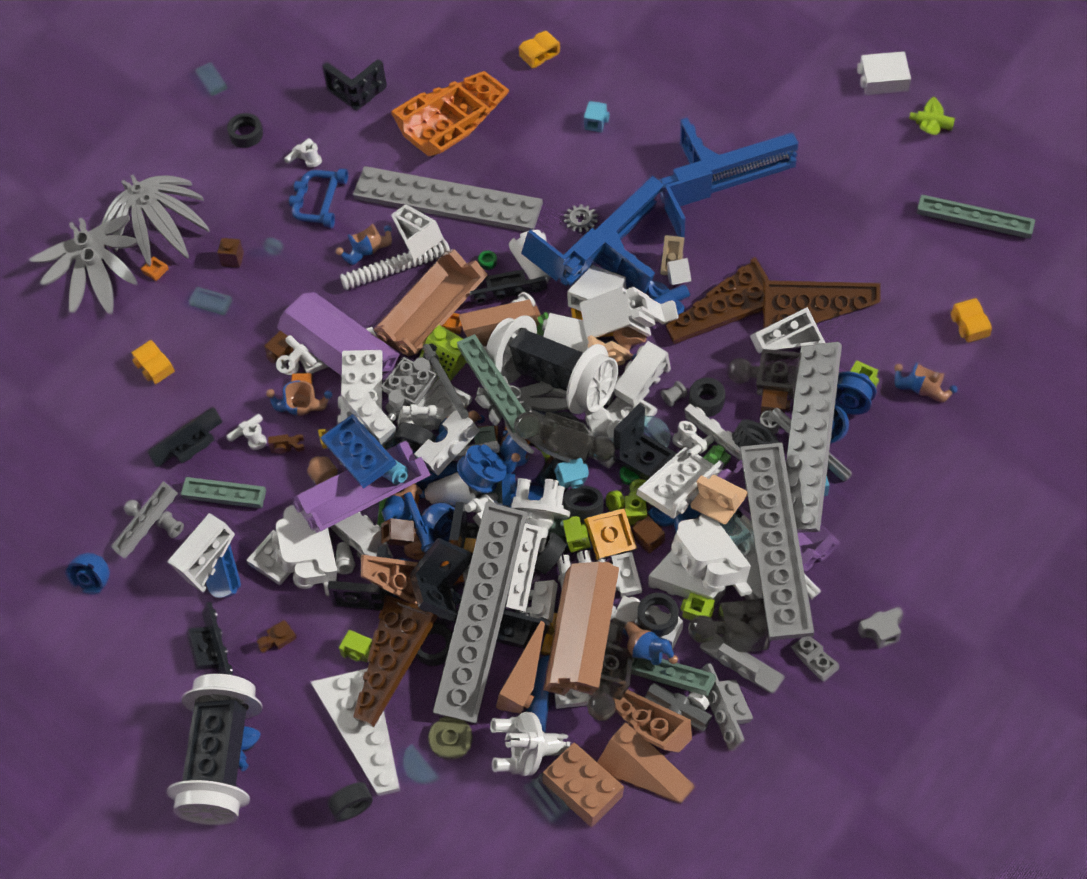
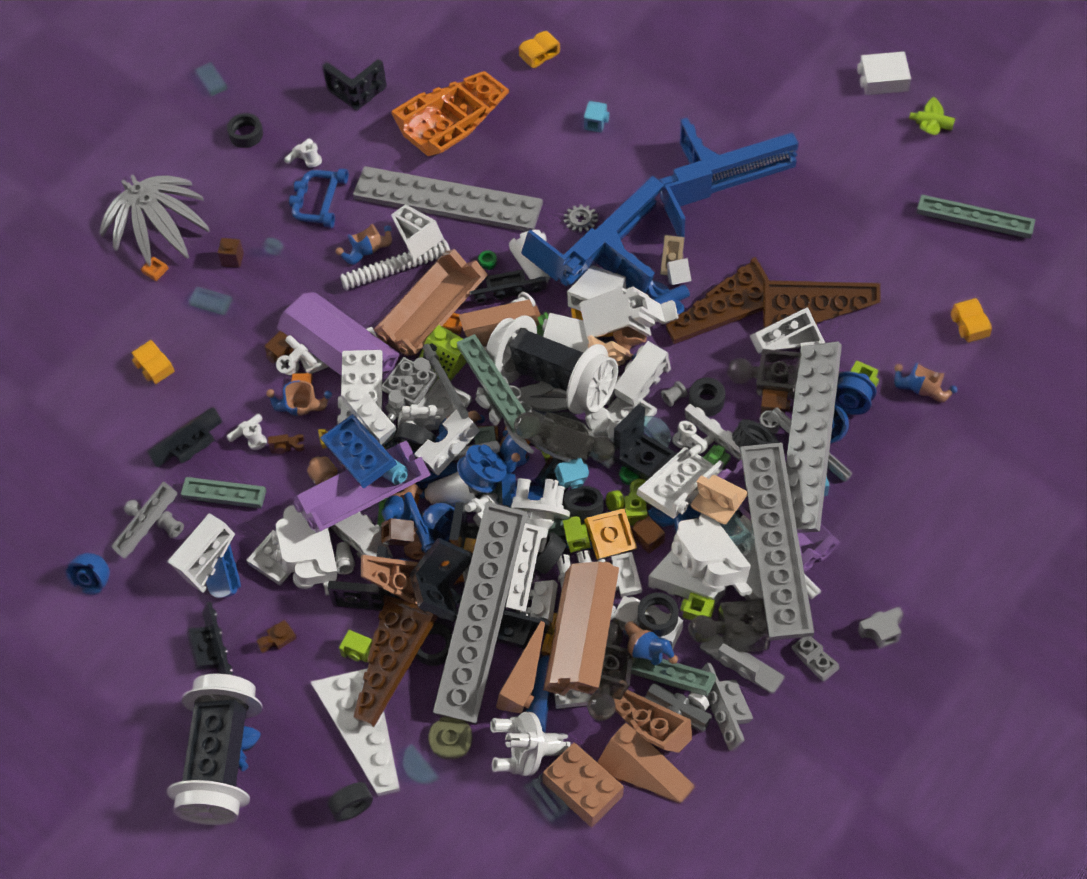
(89, 252): light grey plant -> none

